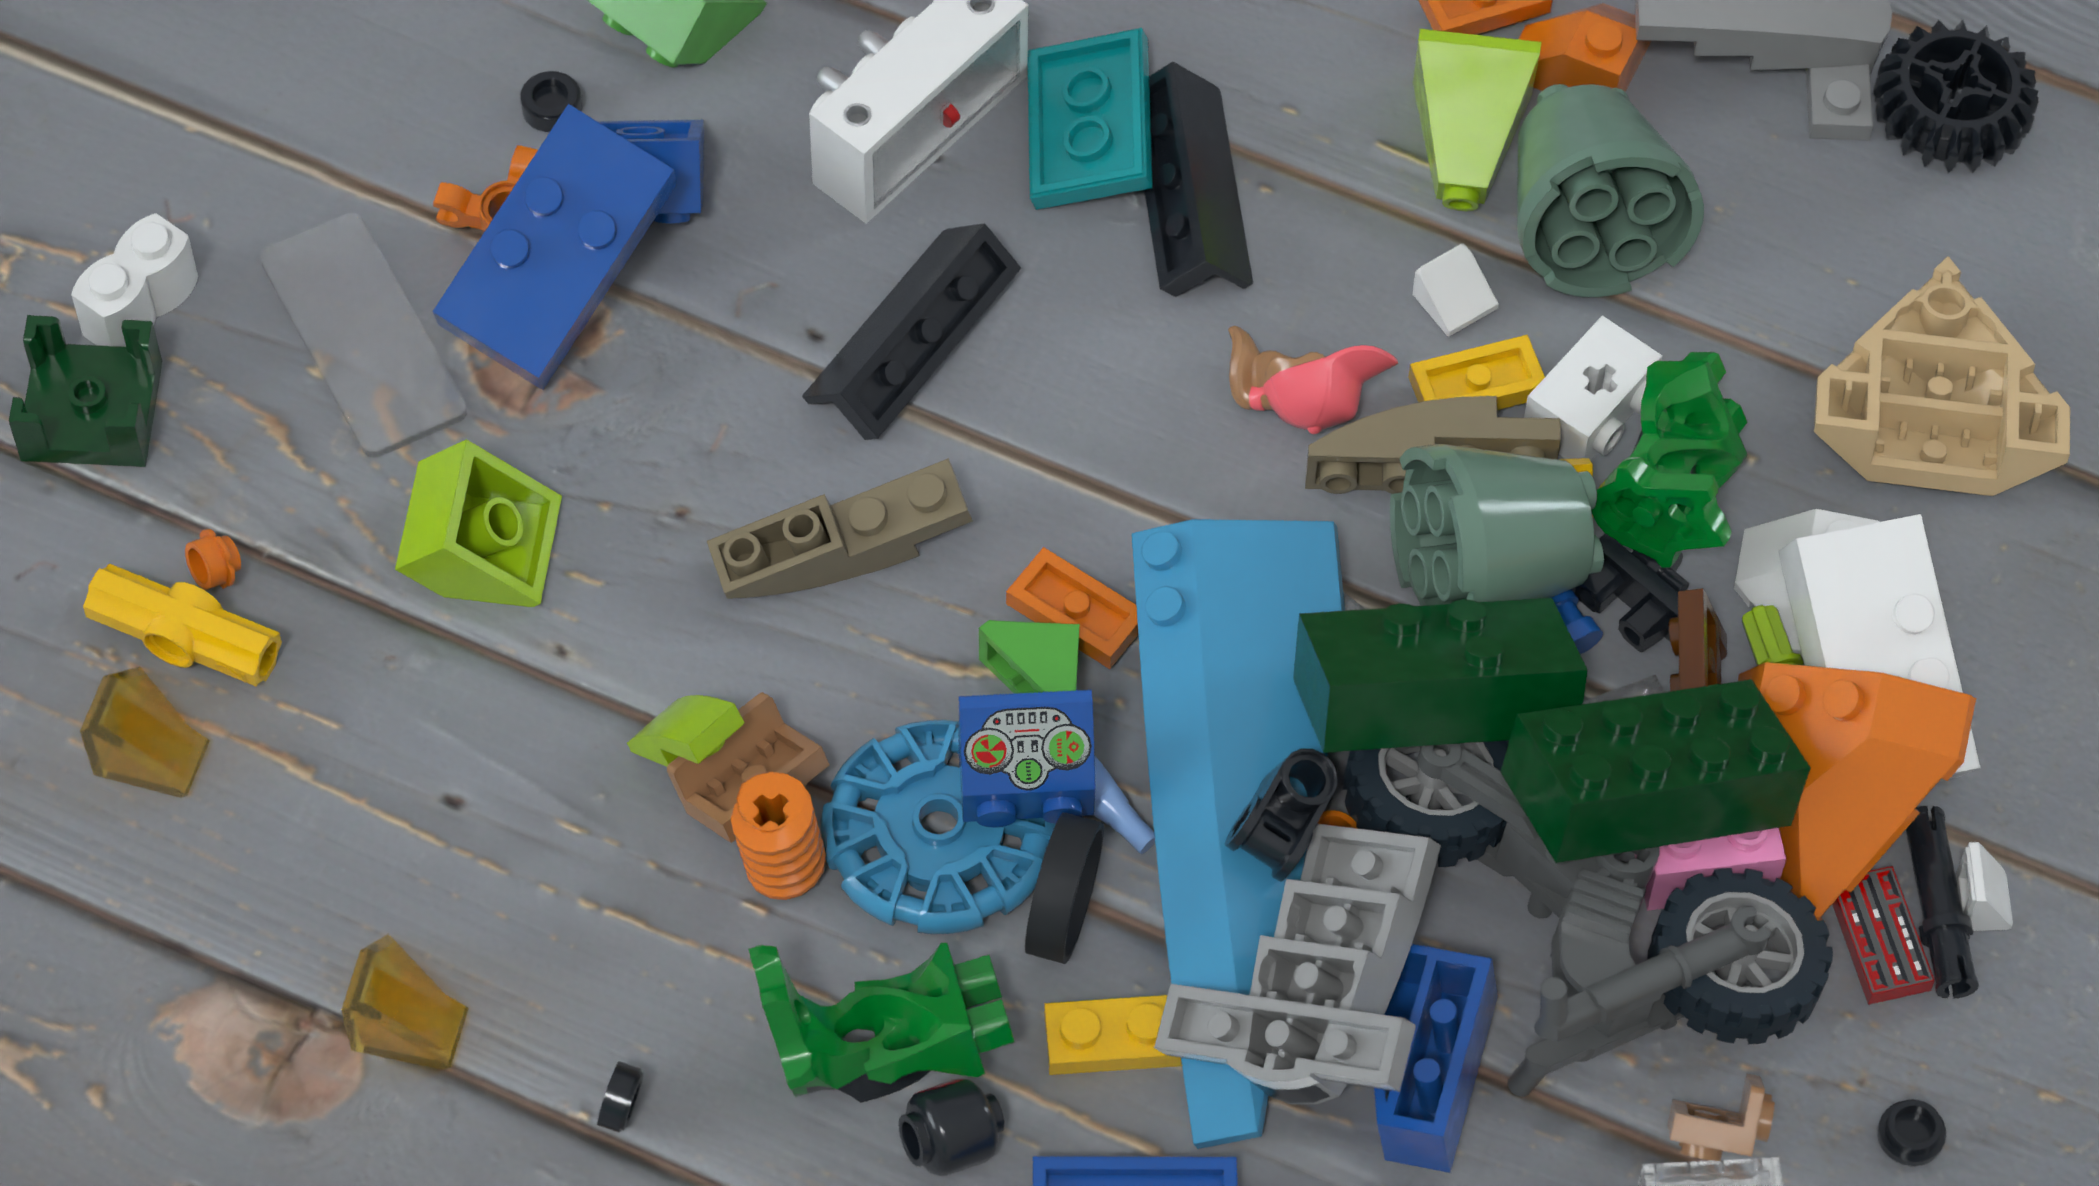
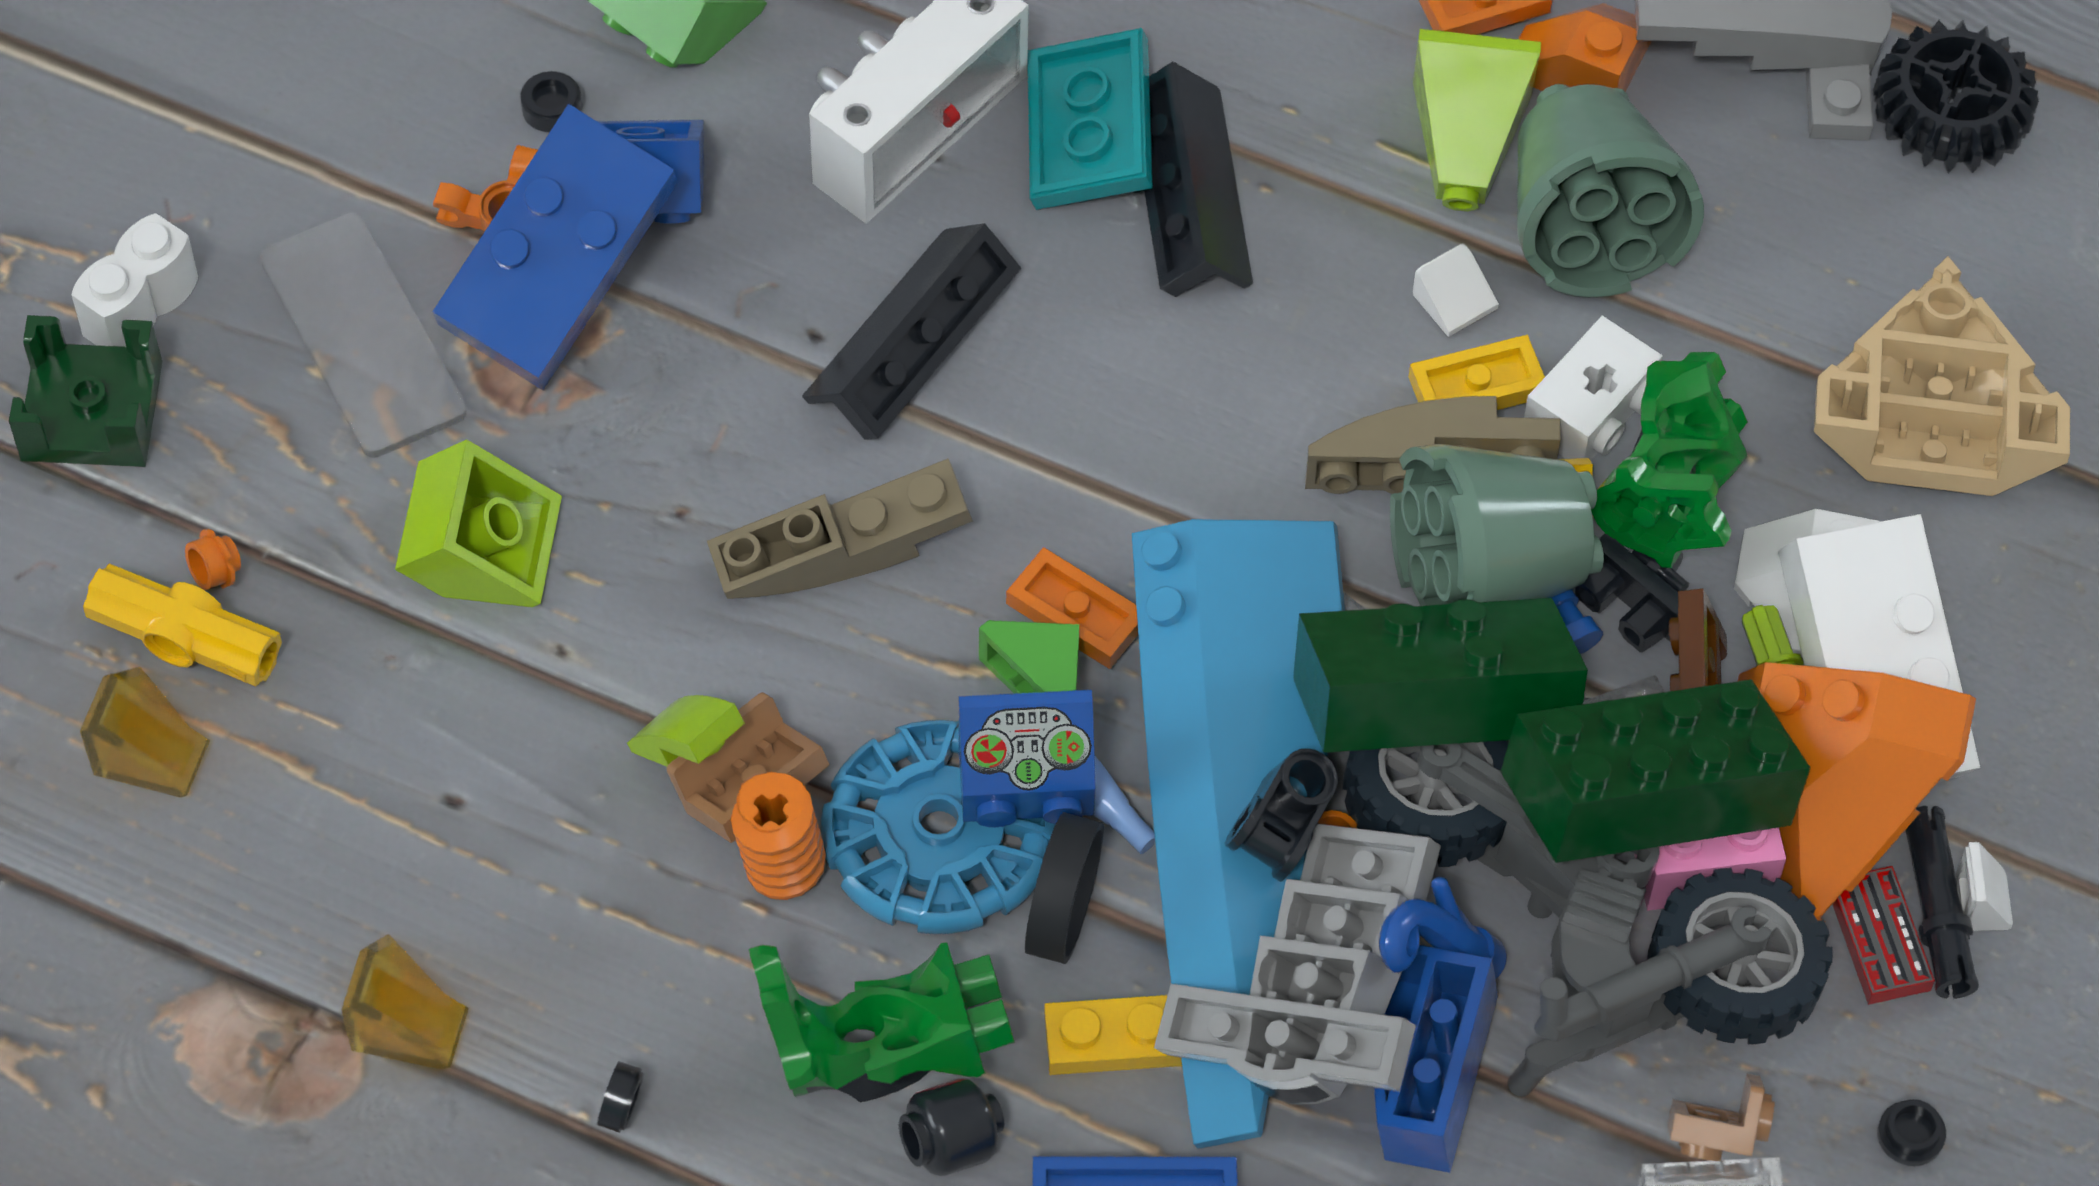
(1303, 390): coral hair -> none
(1440, 925): none -> blue plant

